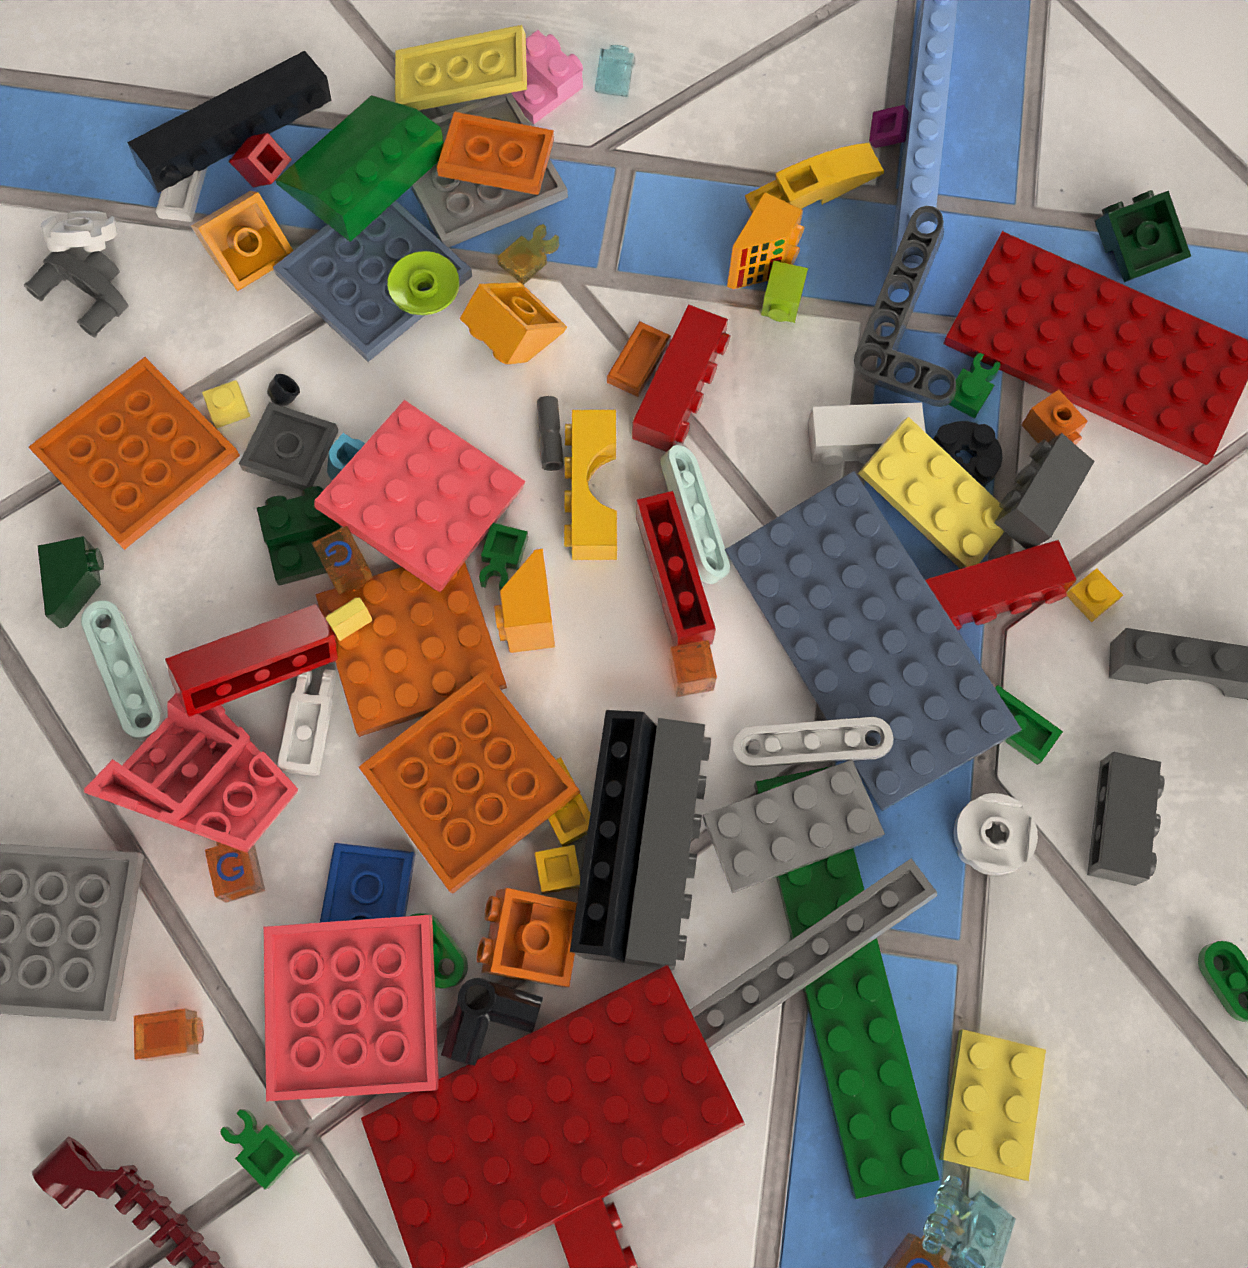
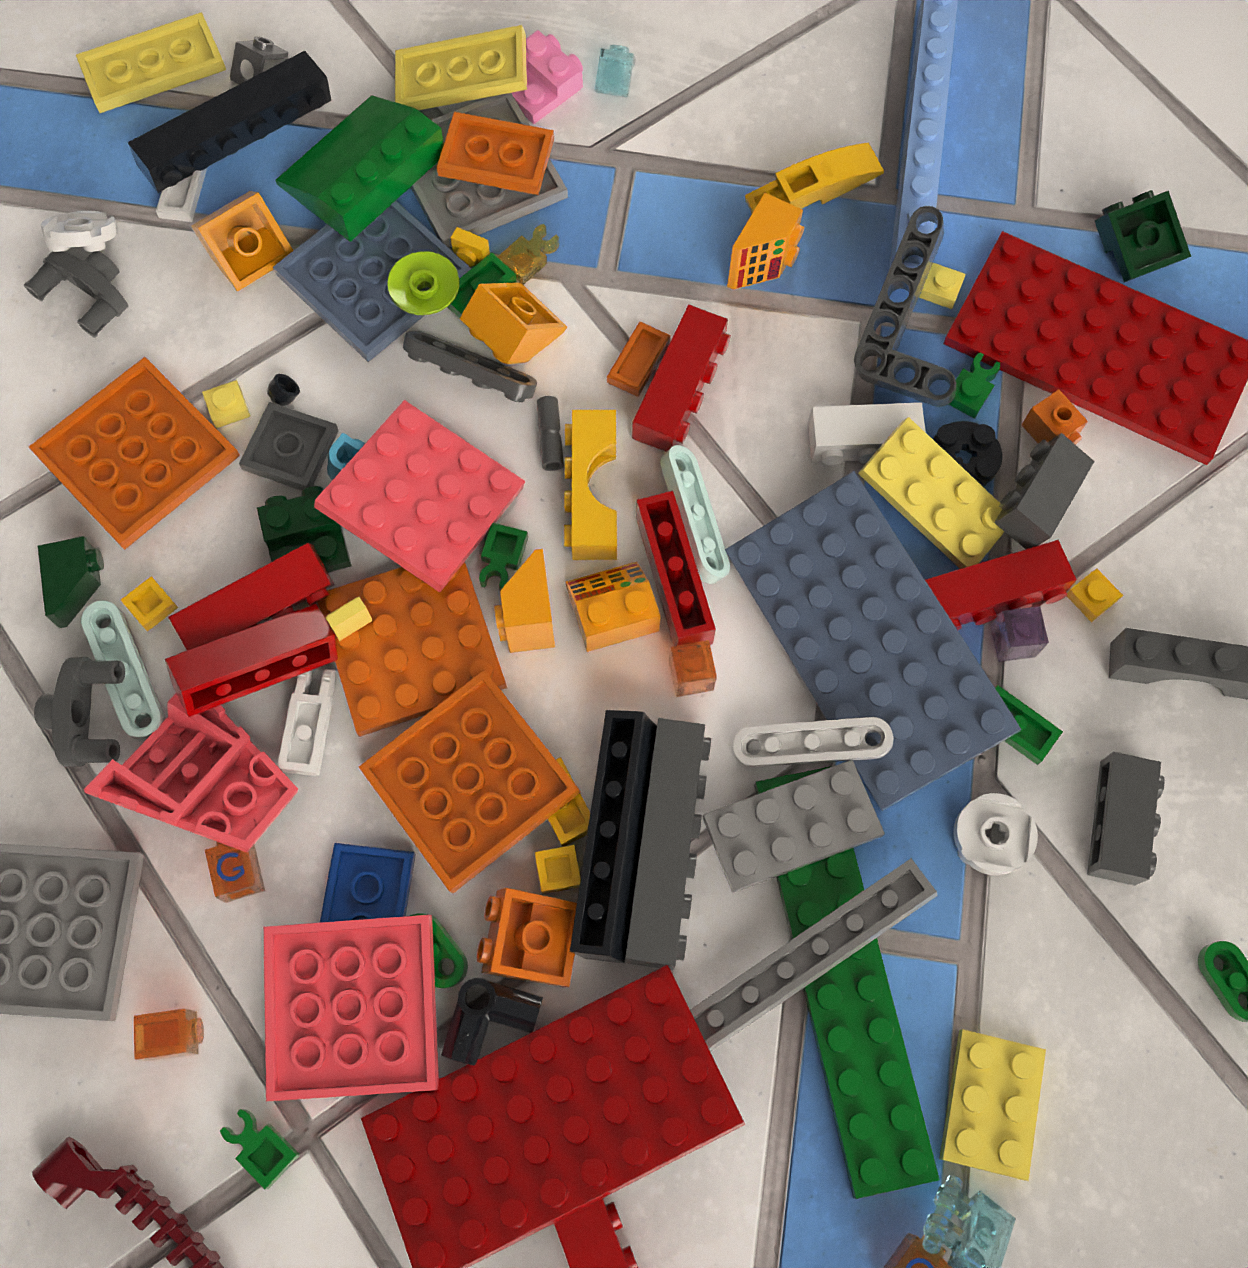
(69, 711): none -> dark grey connector
(149, 603): none -> yellow plate
(150, 62): none -> light yellow plate
(255, 598): none -> red brick
(256, 52): none -> flat silver bracket
(260, 160): red brick -> none
(343, 560): clear orange brick -> none
(460, 361): none -> dark grey plate
(469, 246): none -> yellow plate
(487, 271): none -> green plate
(614, 606): none -> light orange slope
(784, 292): lime brick -> none
(889, 126): magenta plate -> none
(942, 285): none -> light yellow plate
(1019, 634): none -> clear purple brick

